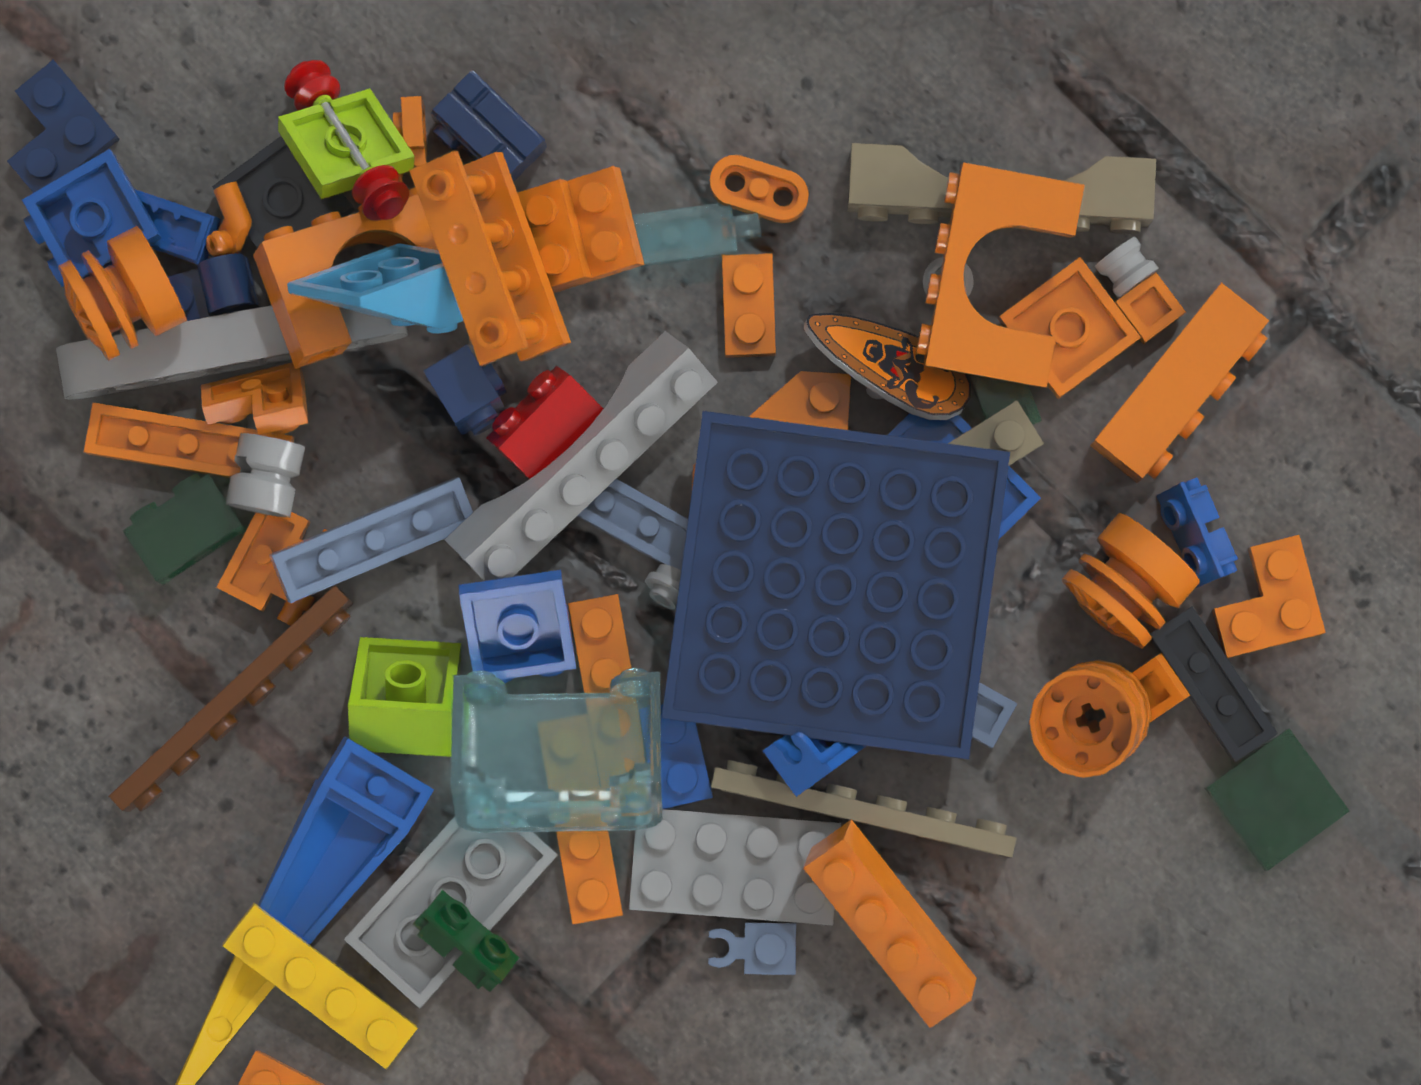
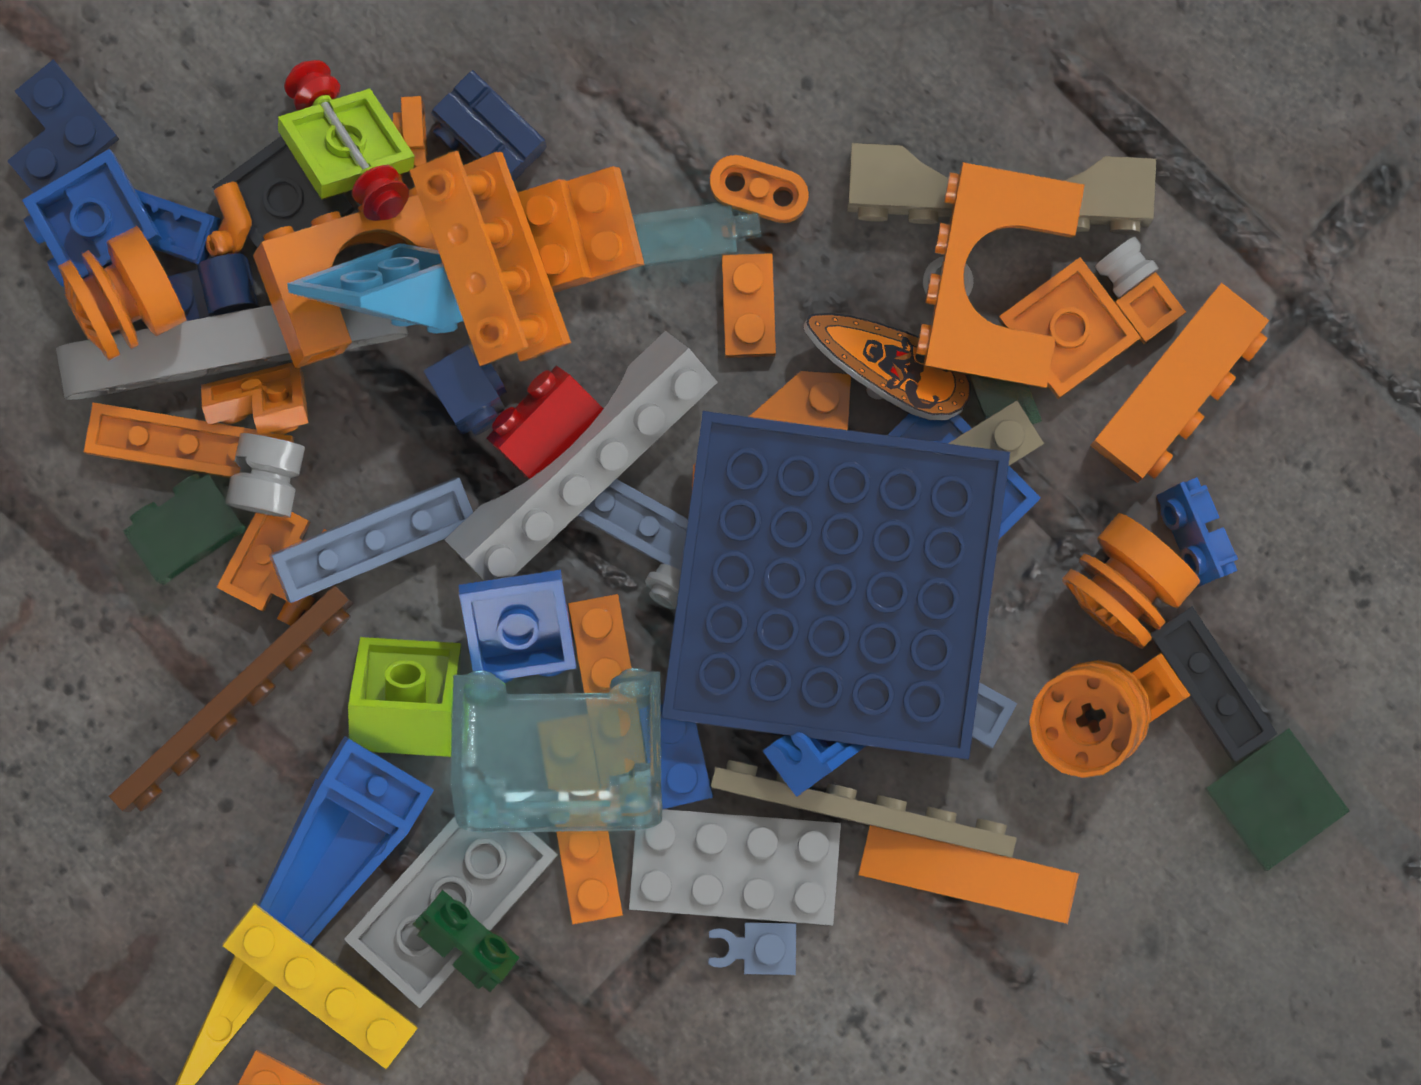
(890, 923): orange brick -> none
(968, 874): none -> orange slope
(1285, 607): orange plate -> none

